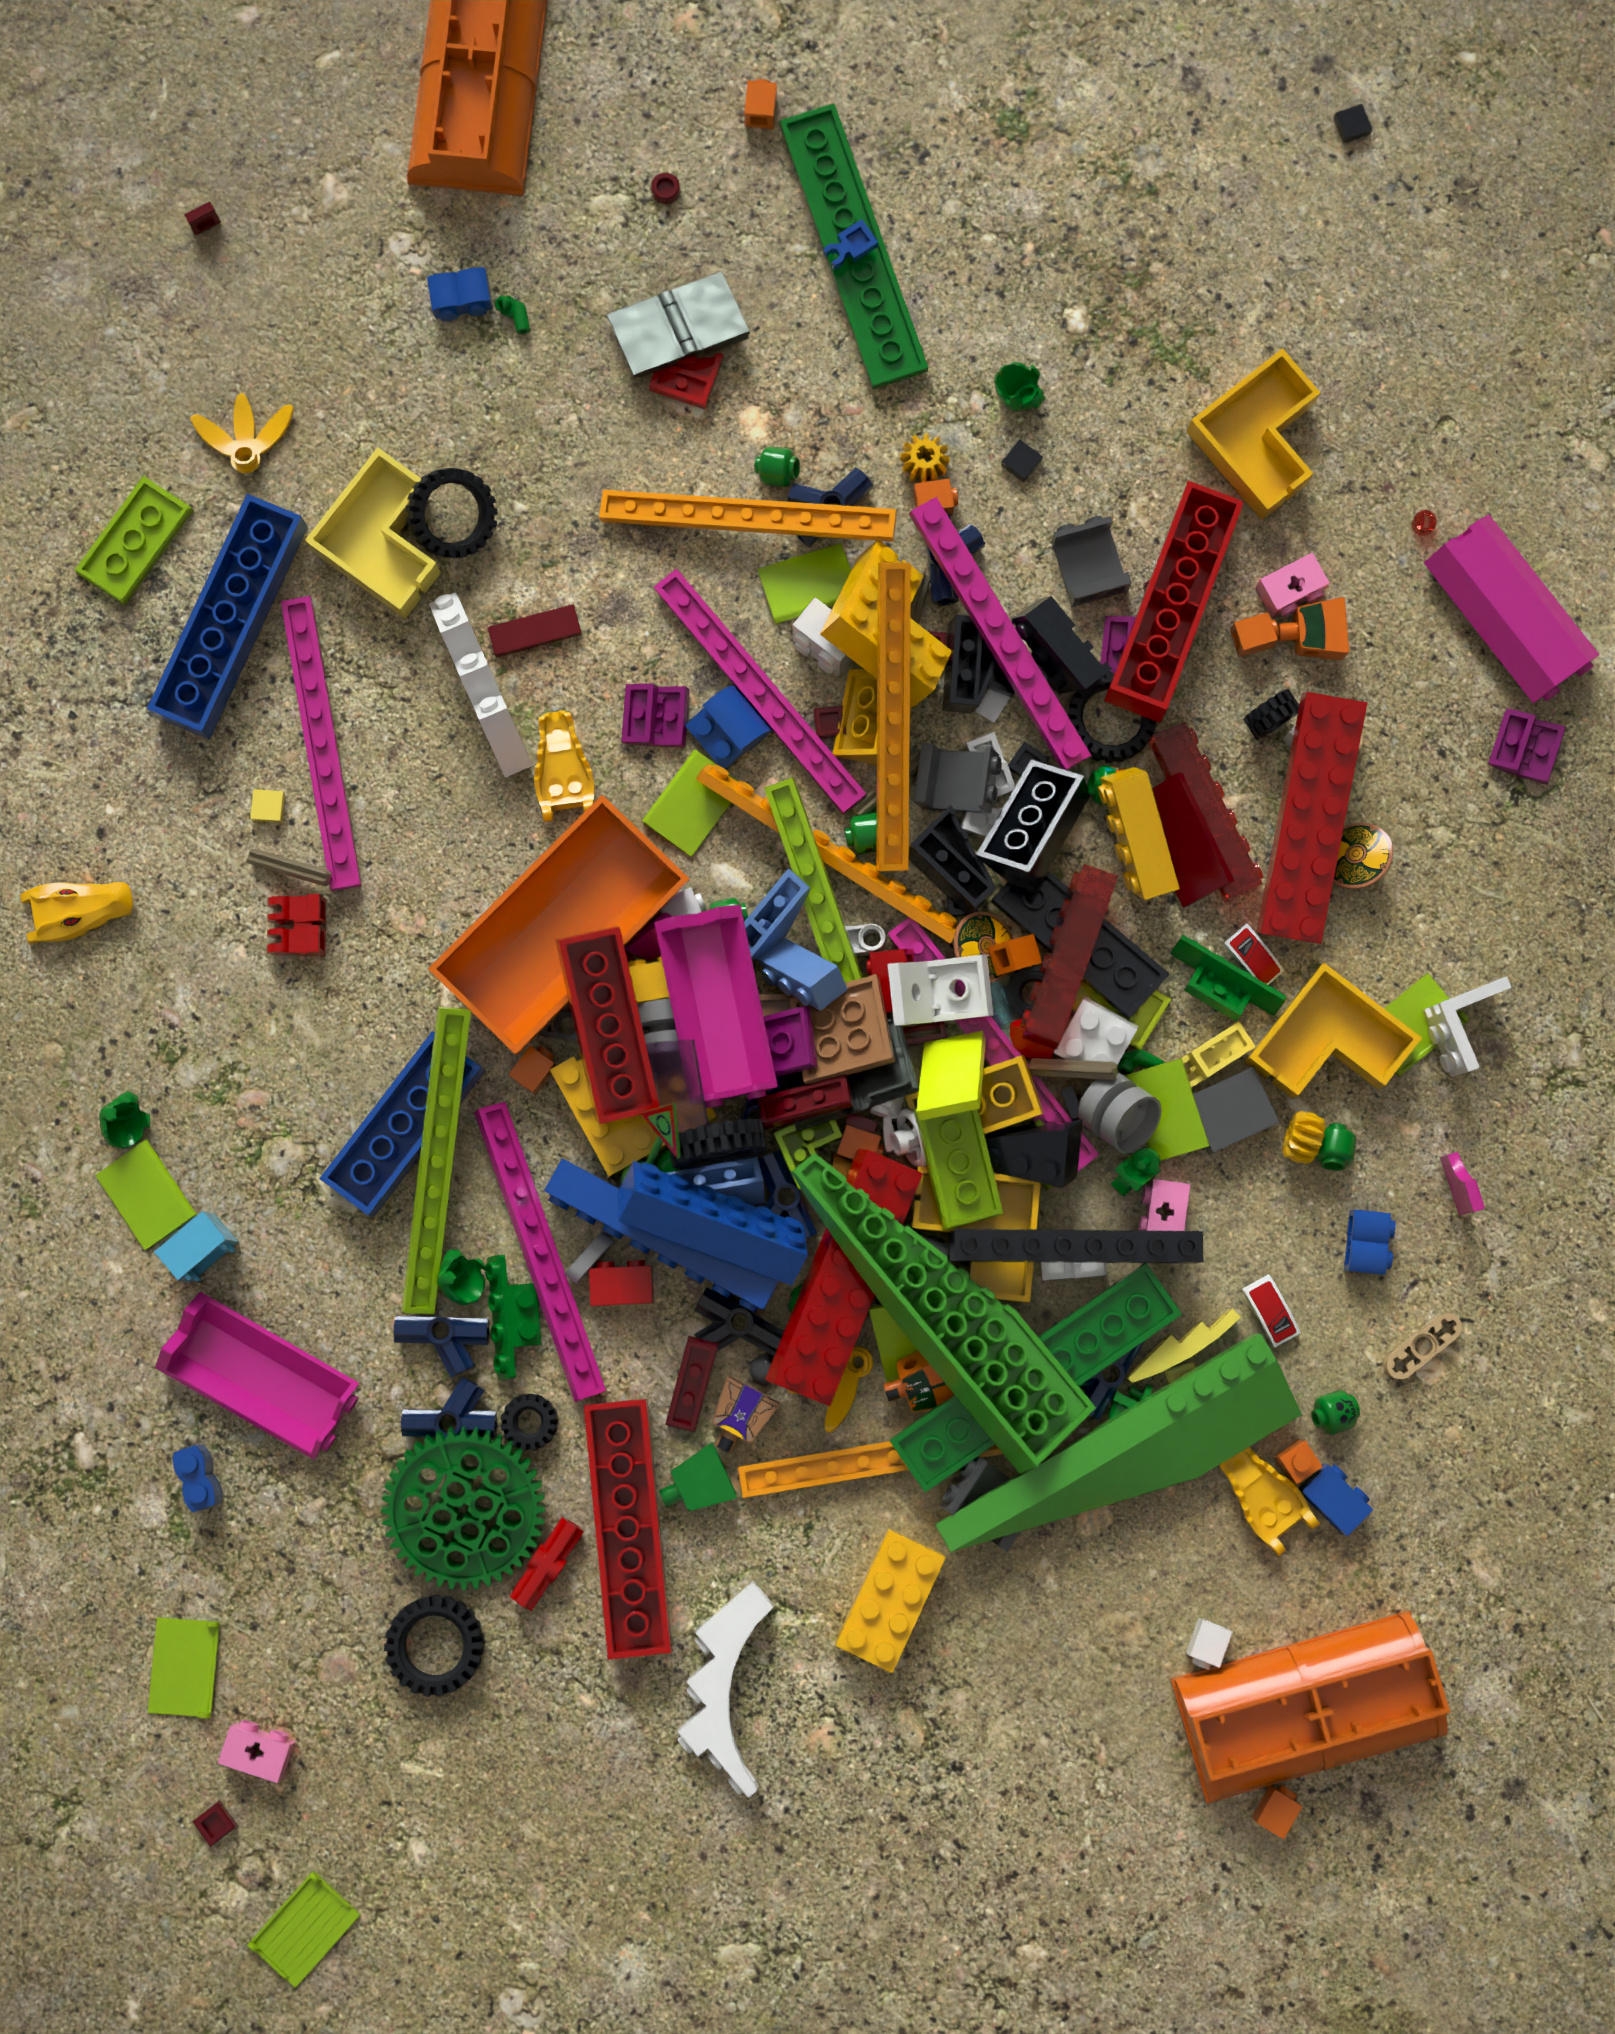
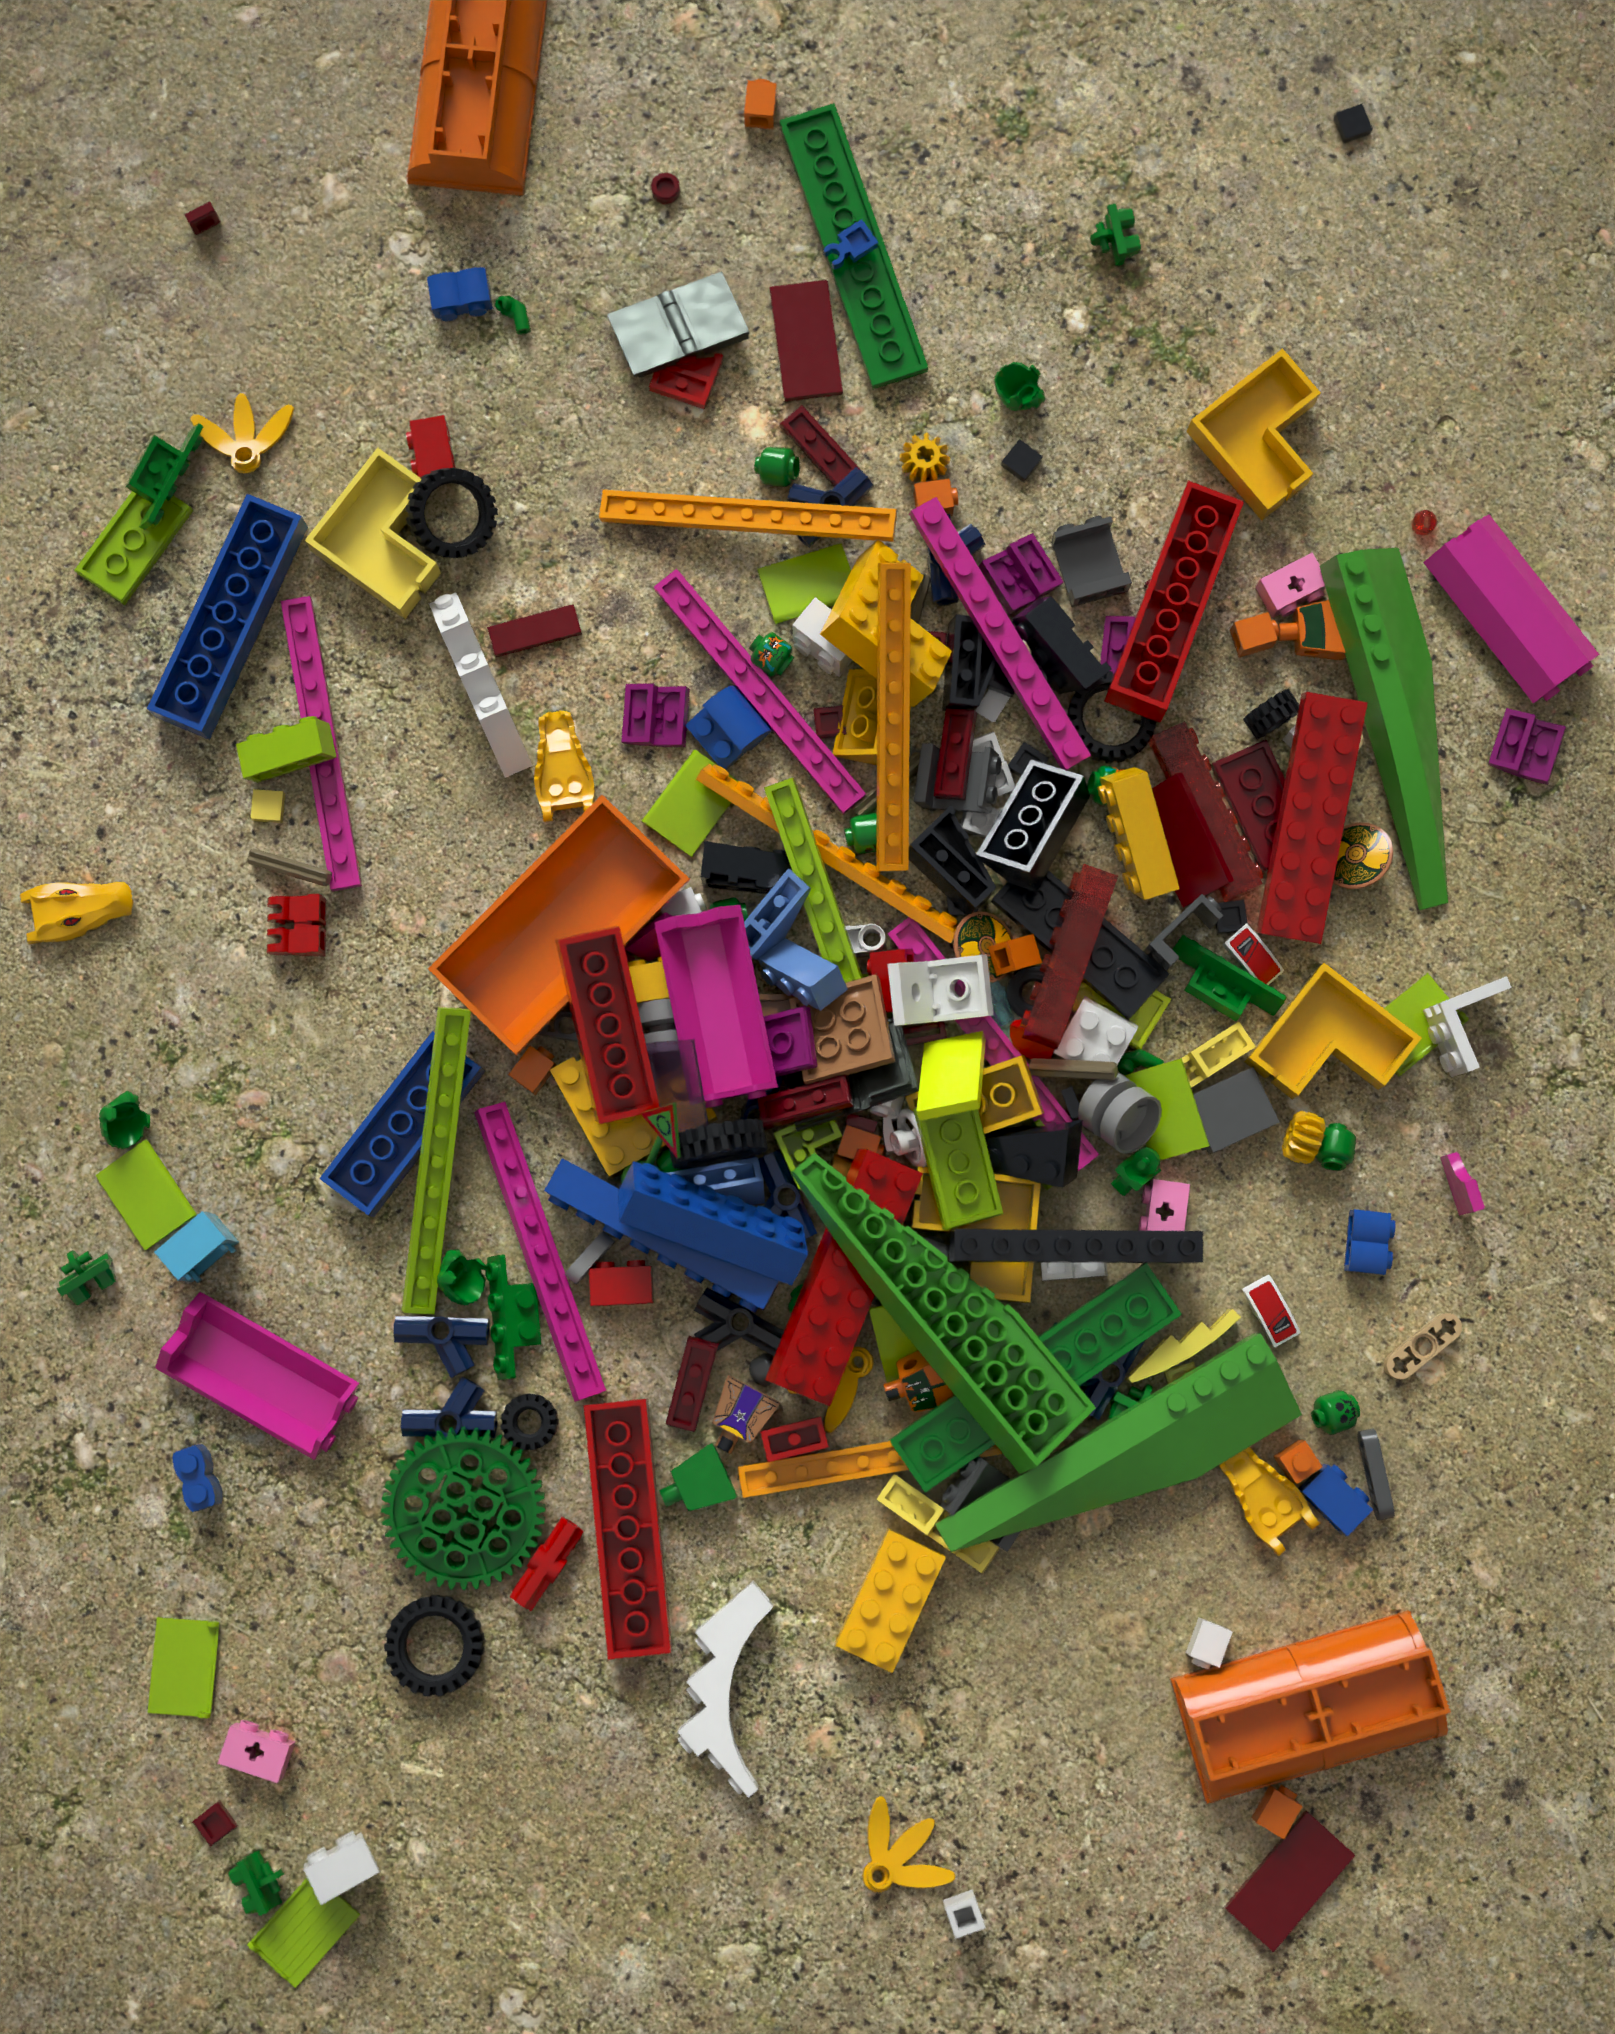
(74, 1284): none -> green hips
(158, 470): none -> green bracket
(259, 1881): none -> green hips
(286, 749): none -> lime brick
(340, 1867): none -> white brick
(431, 445): none -> red brick
(742, 868): none -> black wedge
(771, 654): none -> green head
(794, 1439): none -> red brick
(806, 340): none -> dark red tile
(818, 445): none -> dark red tile
(903, 1849): none -> yellow plant
(924, 1514): none -> light yellow slope
(955, 754): none -> dark red tile
(964, 1914): none -> white brick
(1021, 574): none -> magenta slope
(1115, 222): none -> green hips
(1204, 908): none -> dark grey panel
(1233, 917): none -> black tile
(1254, 792): none -> dark red tile
(1289, 1881): none -> dark red tile
(1375, 1474): none -> dark grey beam
(1396, 679): none -> bright green wedge

